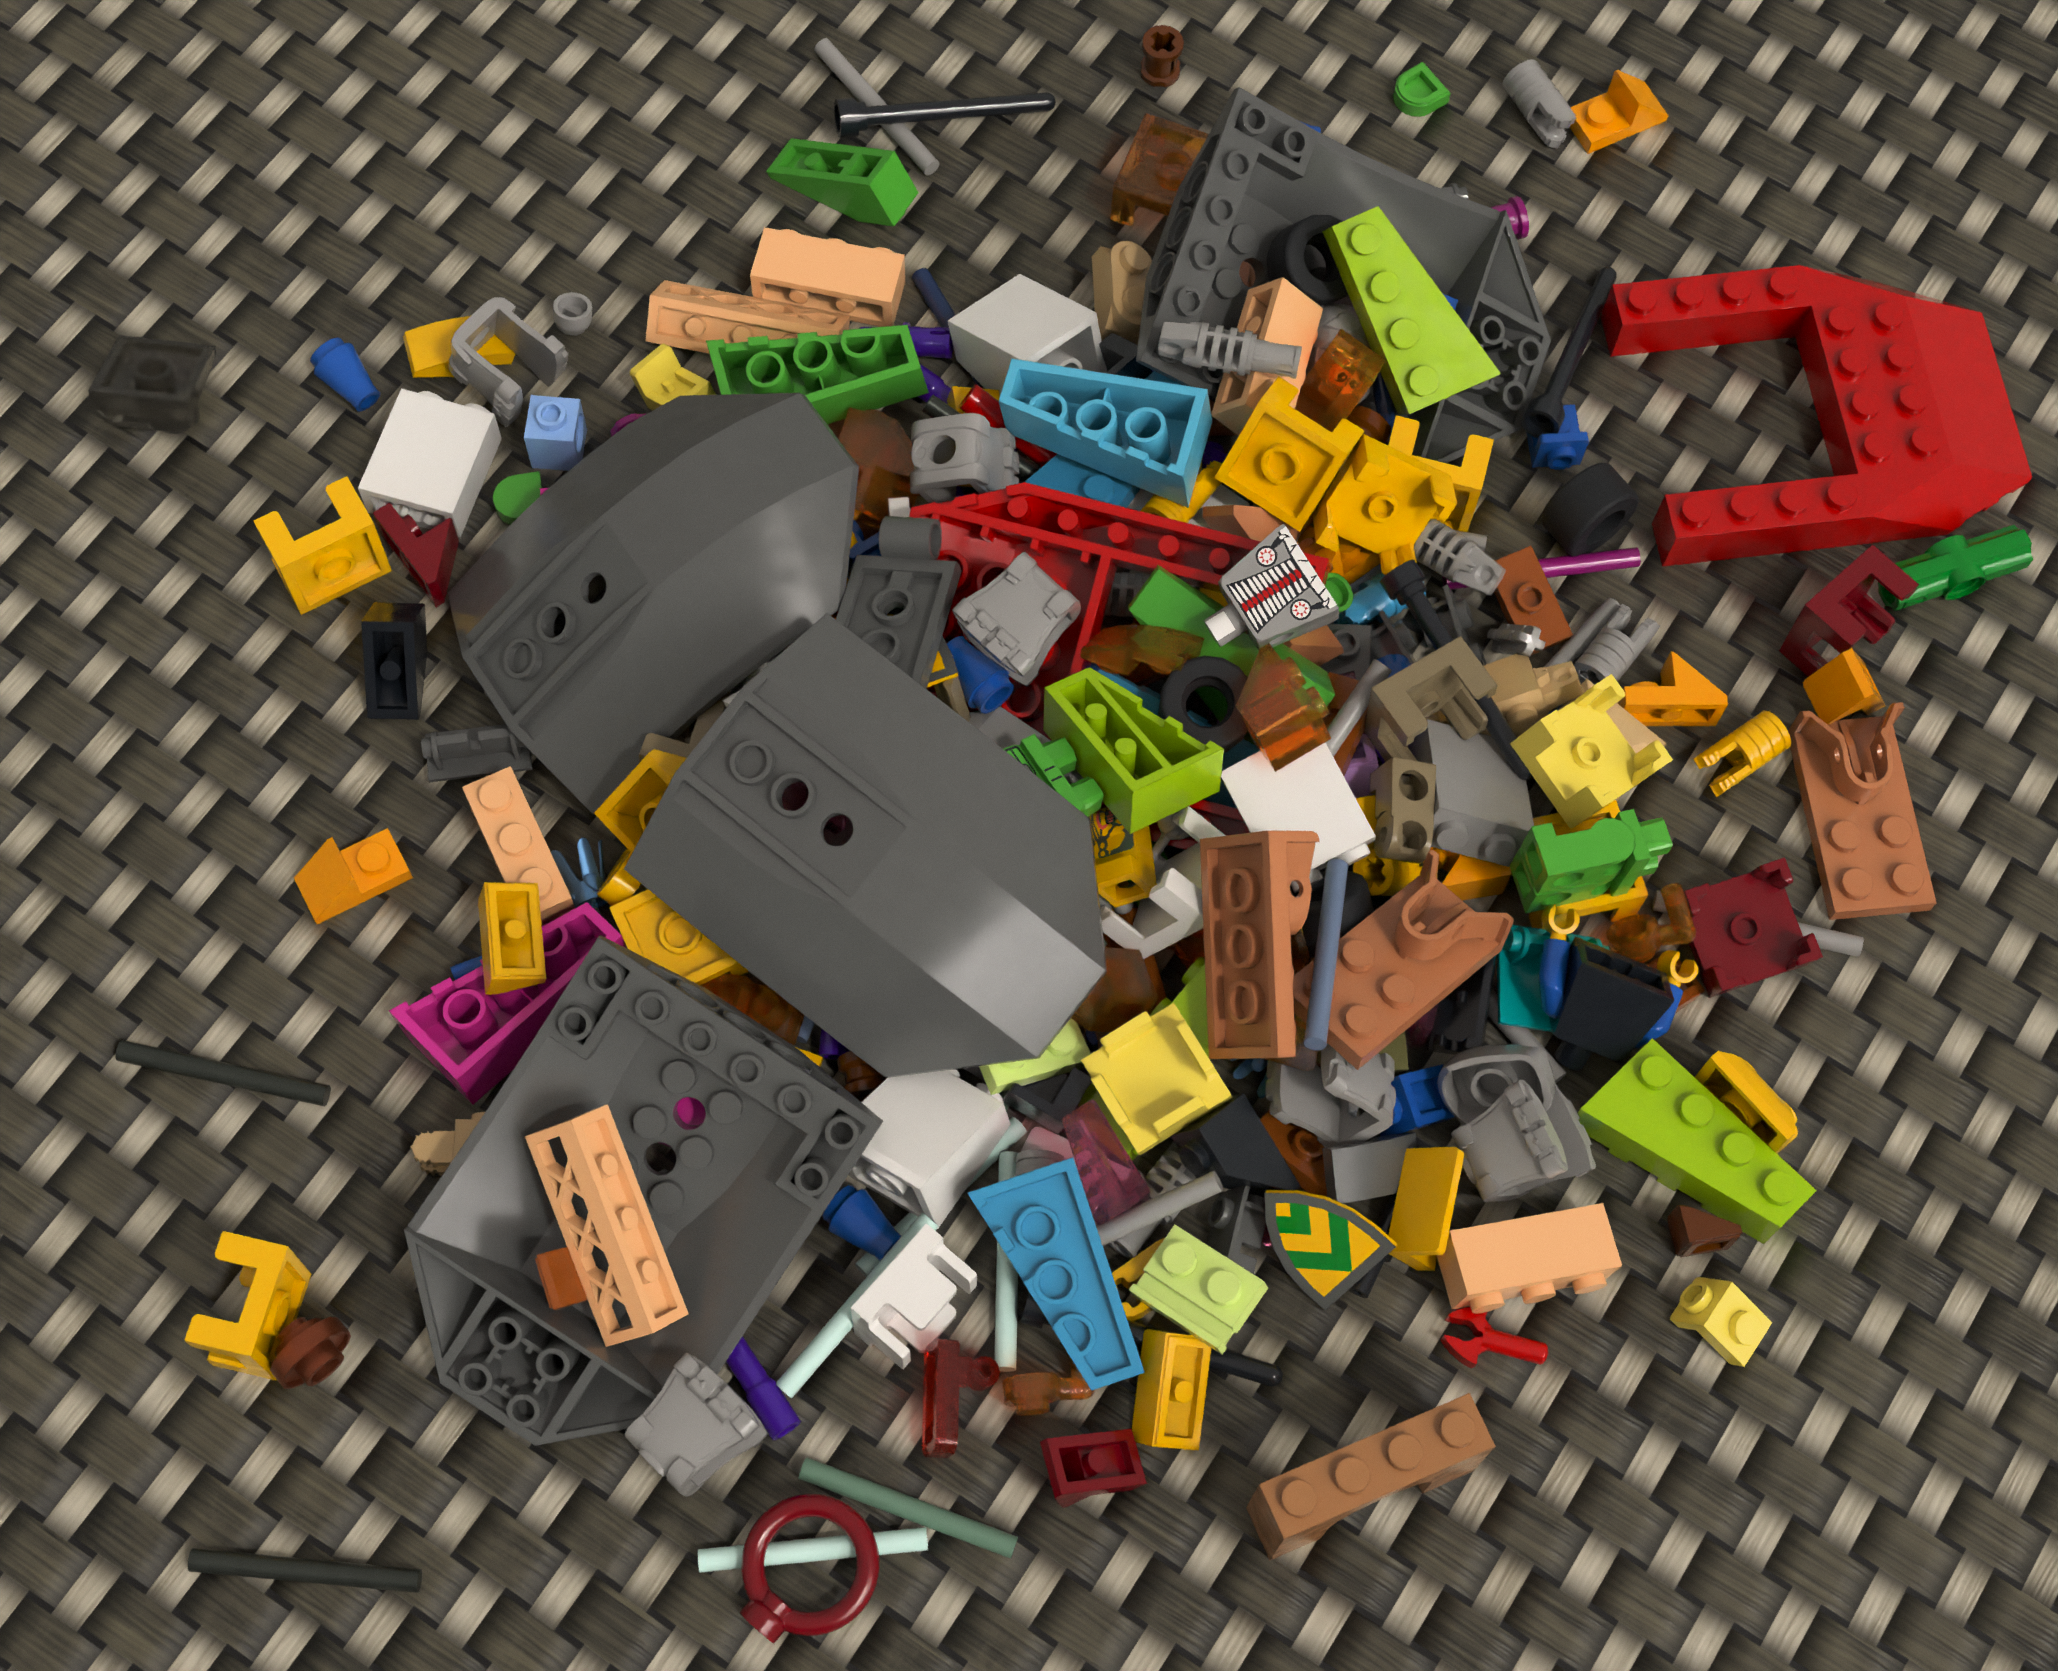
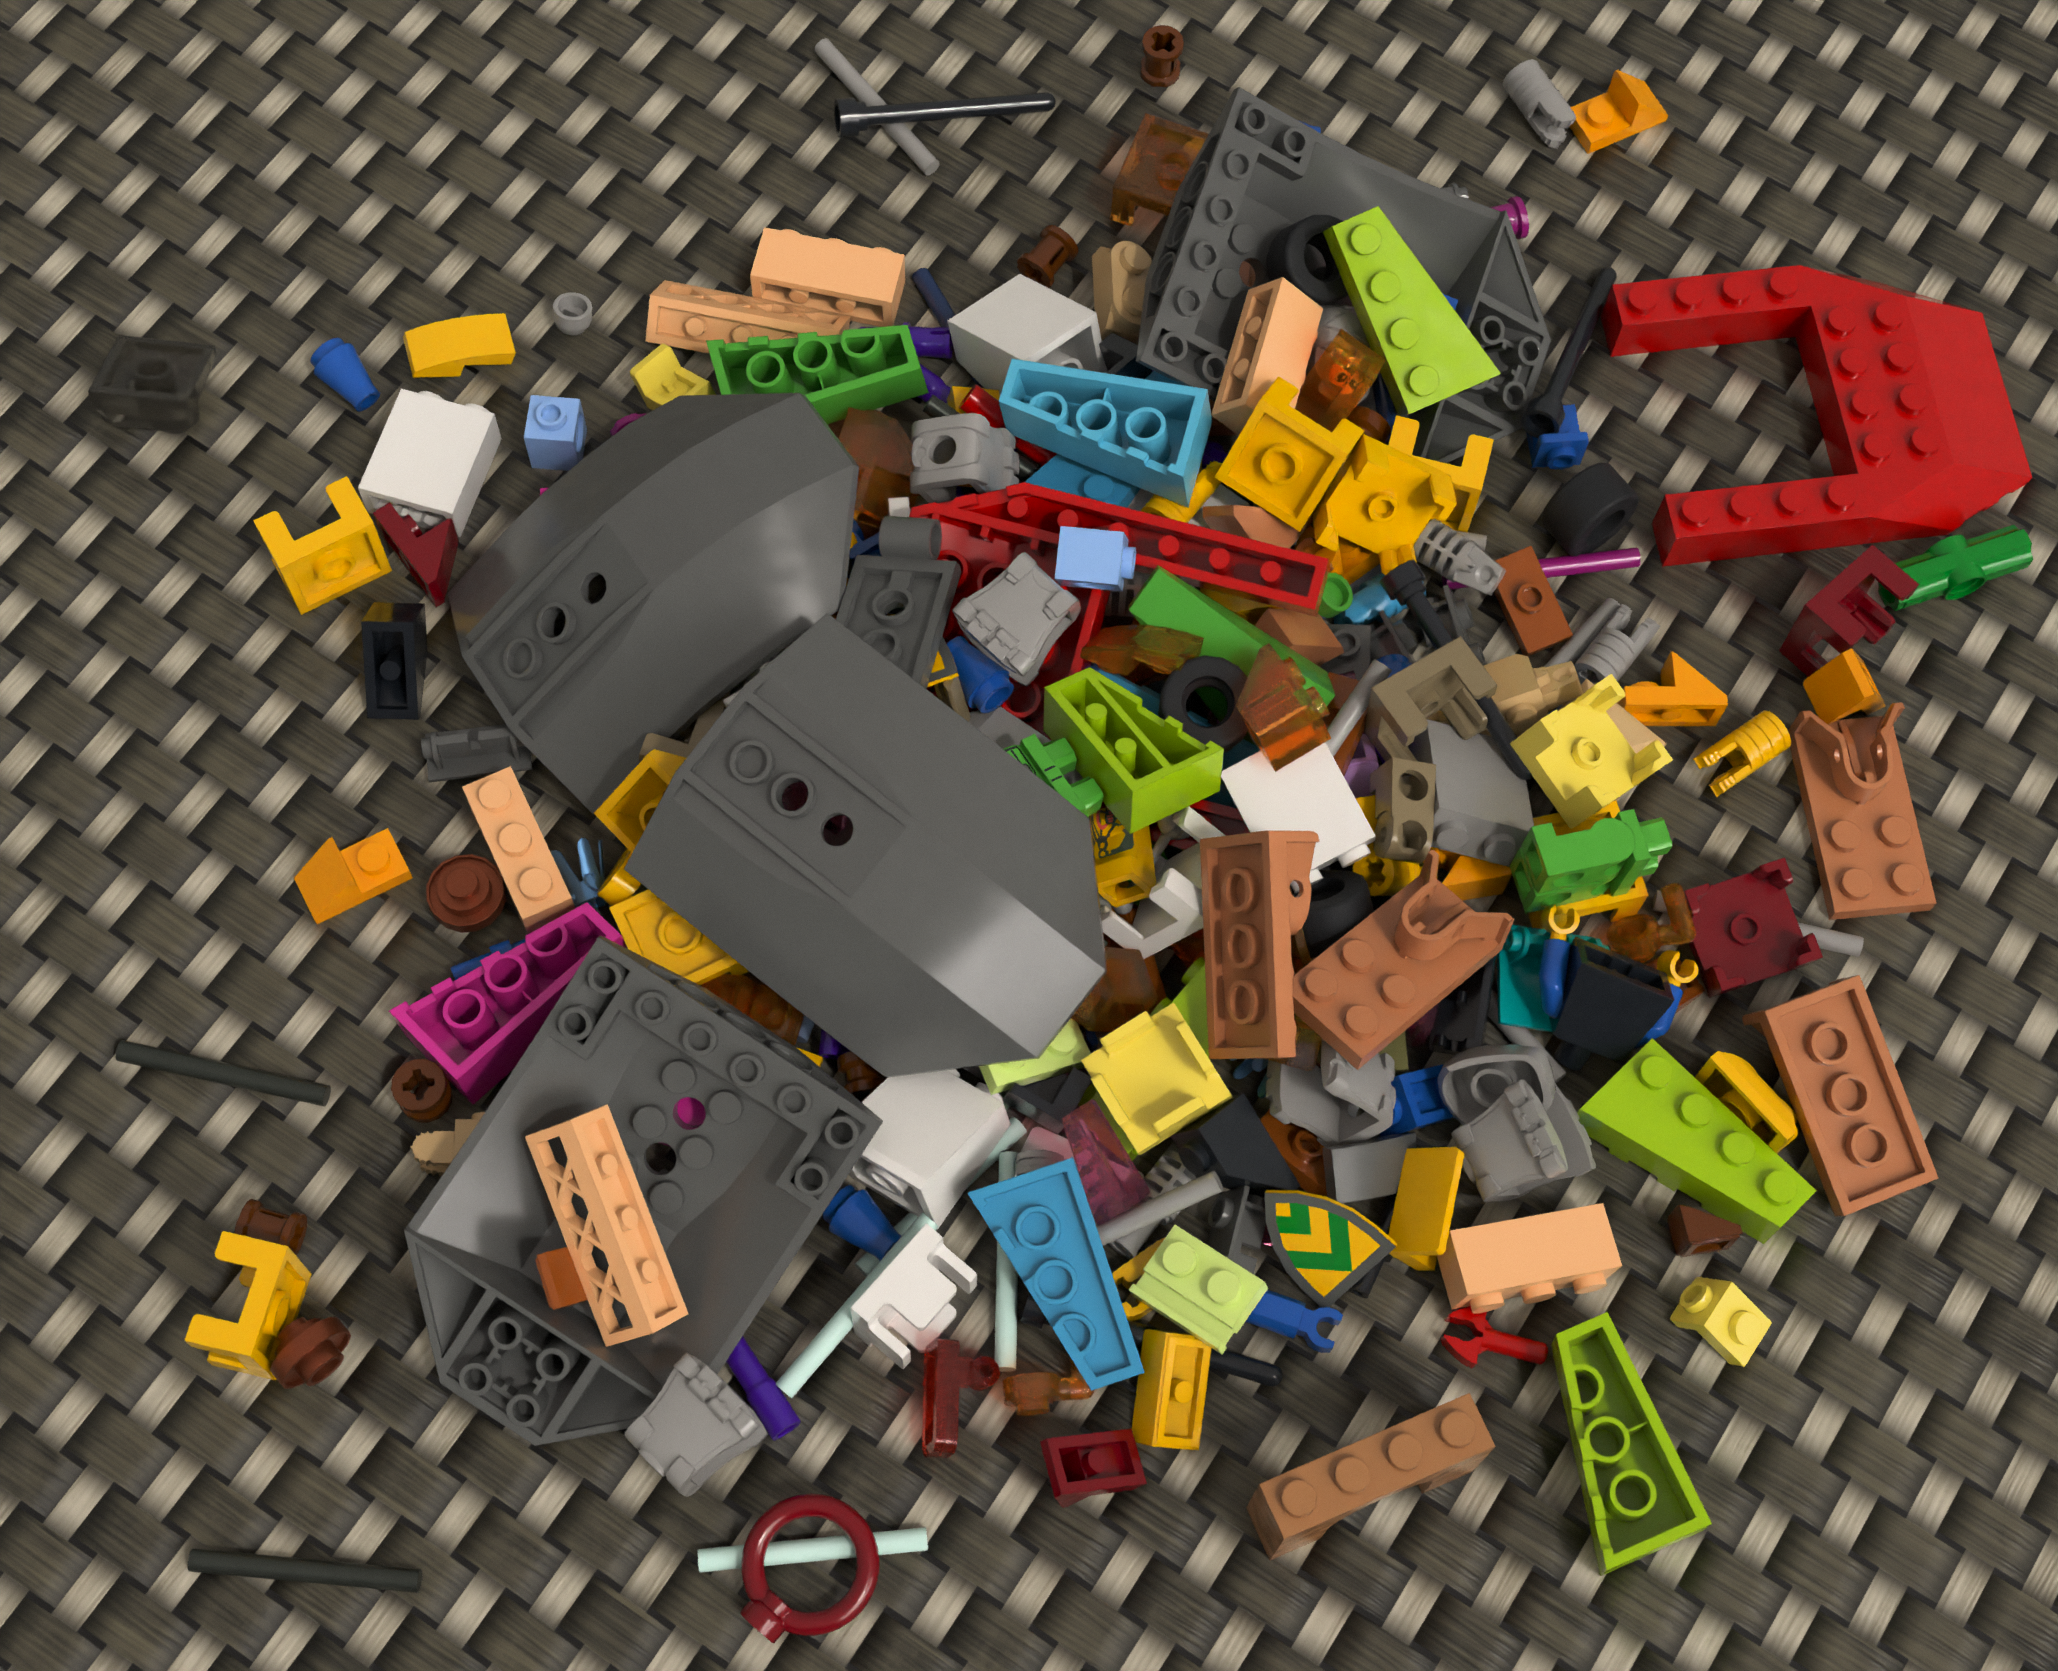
(271, 1225): none -> reddish brown bush
(427, 1101): none -> reddish brown wheel
(466, 893): none -> copper plate
(511, 936): yellow slope -> none
(516, 494): bright green tile -> none
(542, 355): light grey piece -> none
(847, 178): bright green slope -> none
(908, 1507): sand green bar -> none
(1048, 255): none -> reddish brown bush
(1094, 559): none -> light blue brick
(1225, 349): light grey hinge -> none
(1272, 595): torso -> none
(1291, 1318): none -> blue bar
(1326, 955): sand blue bar -> none
(1419, 91): bright green tile -> none
(1516, 639): light grey axle -> none
(1623, 1455): none -> lime wedge
(1846, 1095): none -> nougat plate

